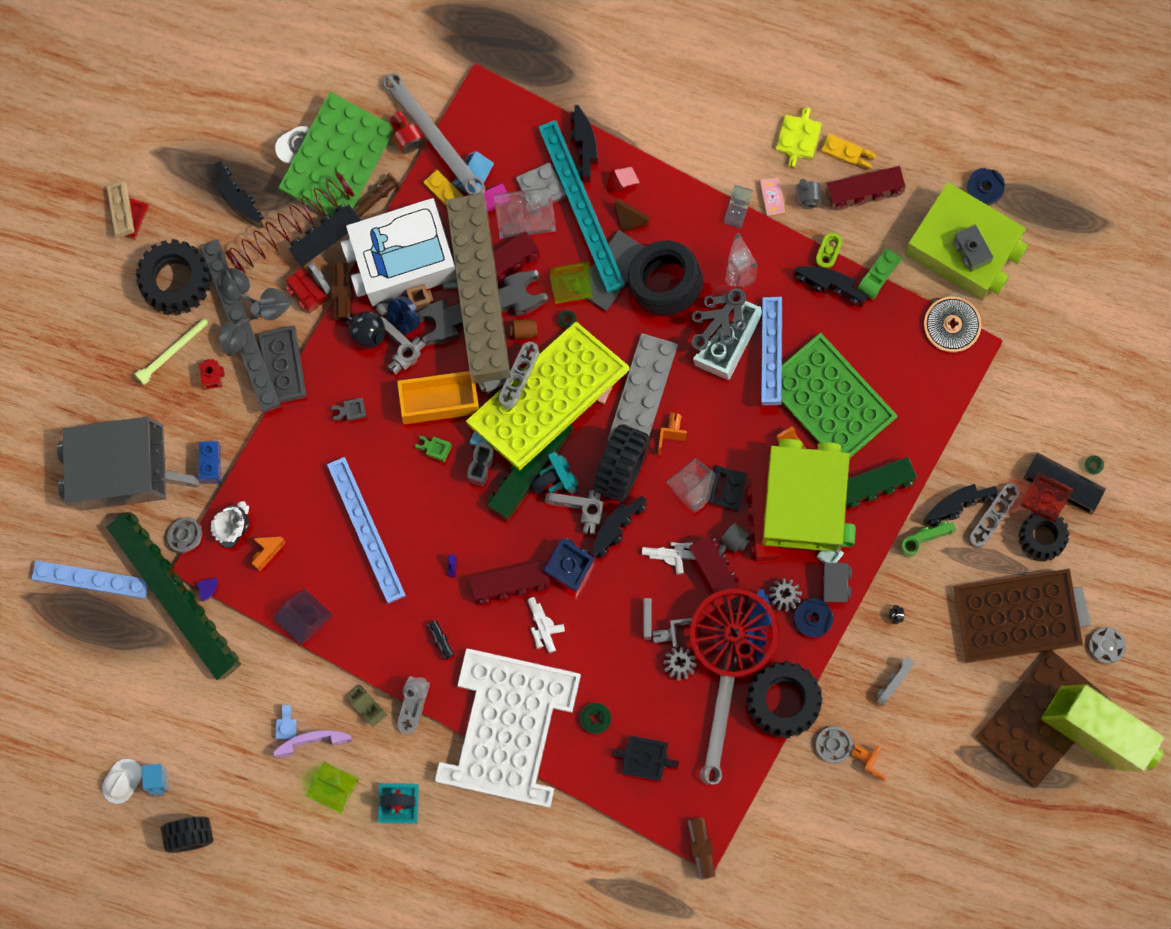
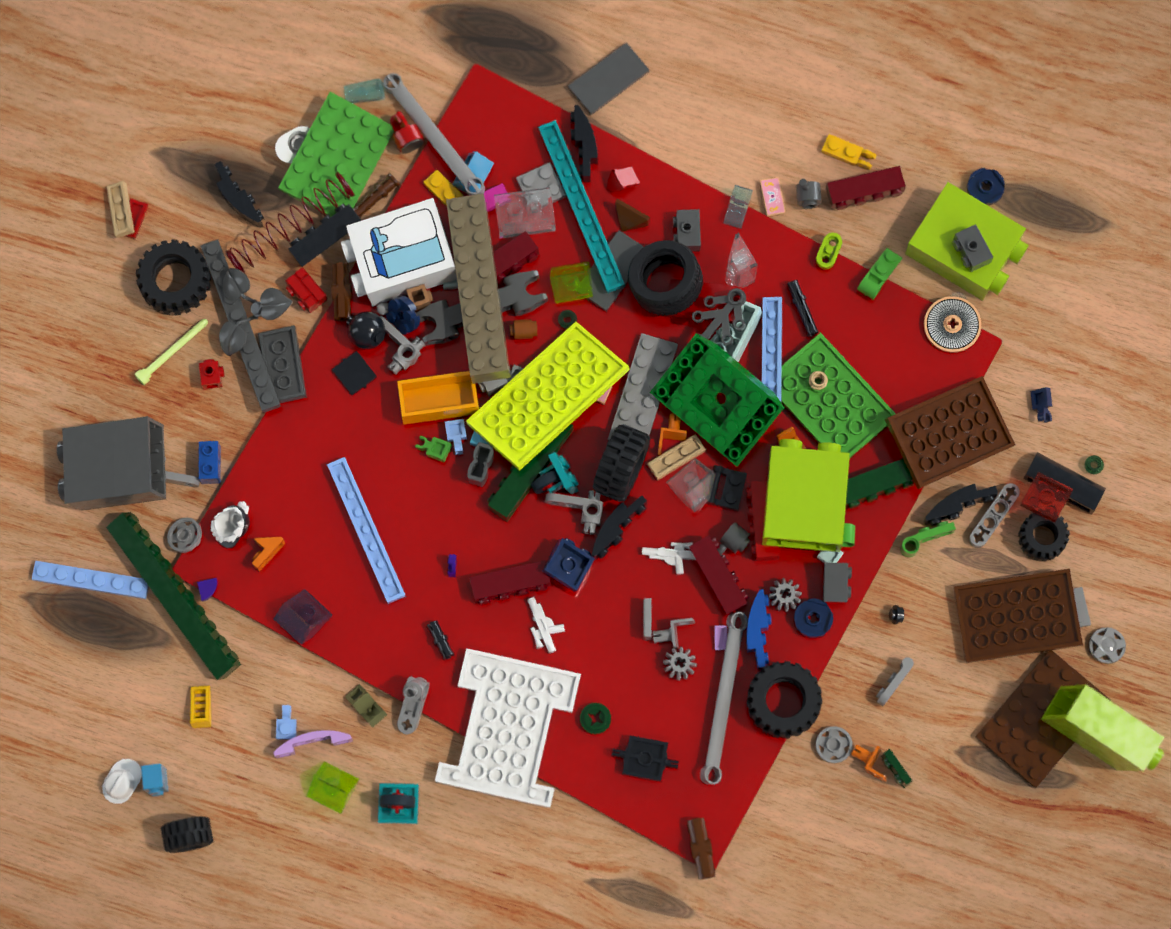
(200, 719): none -> yellow slope
(319, 278): light grey wheel -> none
(353, 409): dark grey plate -> none
(354, 373): none -> black piece
(365, 91): none -> clear light blue slope
(456, 432): none -> light blue plate
(519, 375): light grey beam -> none
(608, 78): none -> dark grey tile
(676, 457): none -> tan tile
(688, 228): none -> dark grey brick
(691, 393): none -> green slope
(714, 602): red piece -> none
(799, 137): neon yellow plate -> none
(799, 301): none -> black pin
(818, 374): none -> tan plate
(823, 279): black slope -> none
(892, 763): none -> dark green plate
(950, 432): none -> reddish brown plate
(1041, 401): none -> dark blue plate

